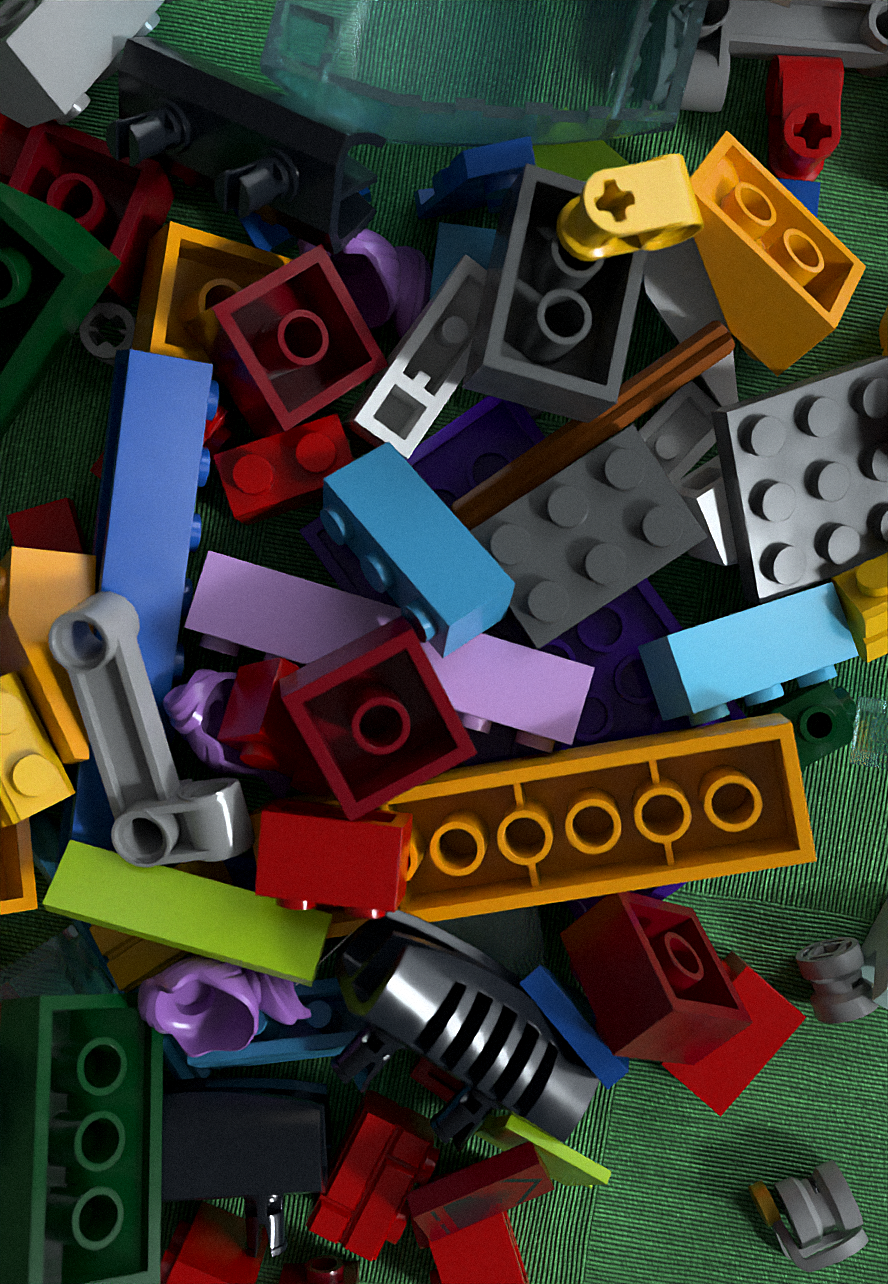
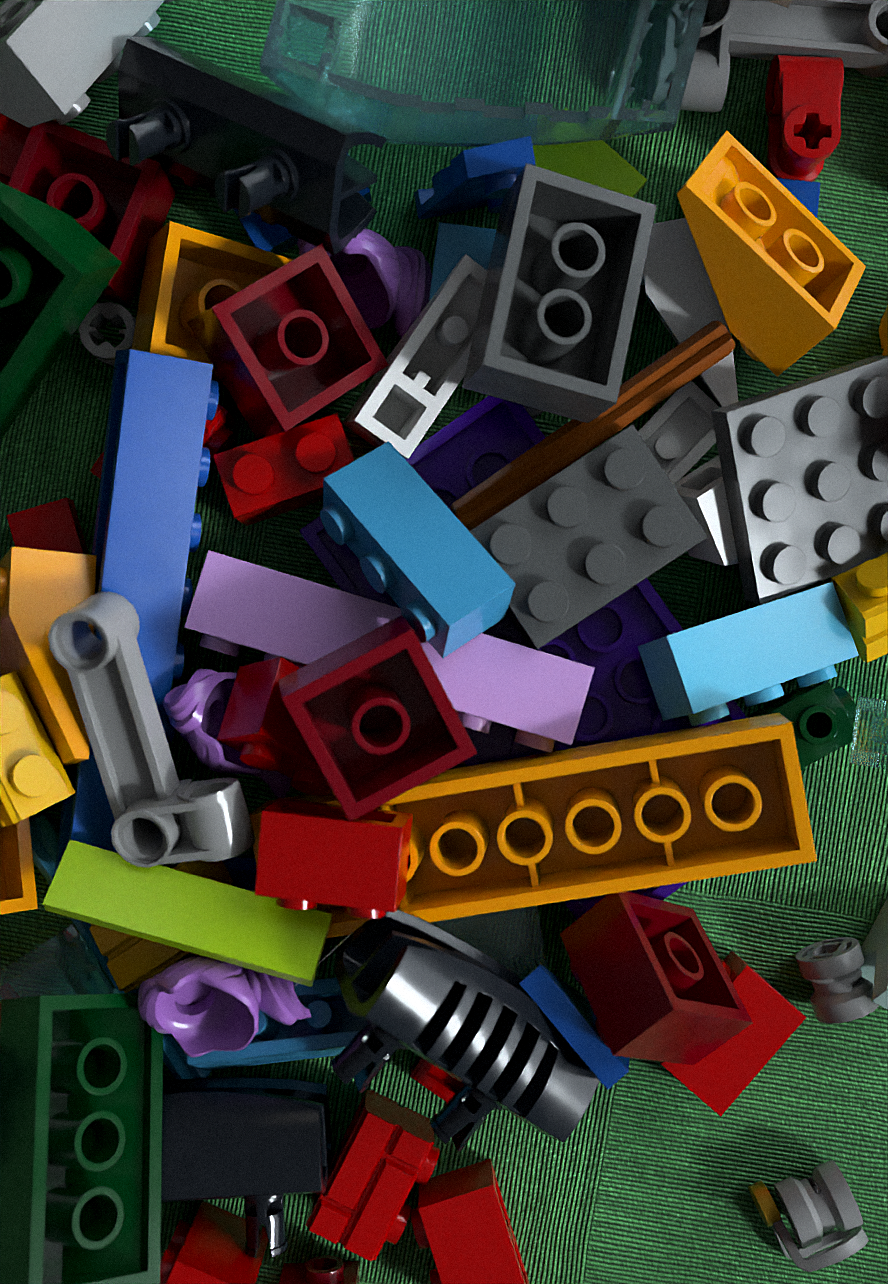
(480, 1191): dark red tile -> none
(561, 1161): lime piece -> none
(631, 210): yellow piece -> none

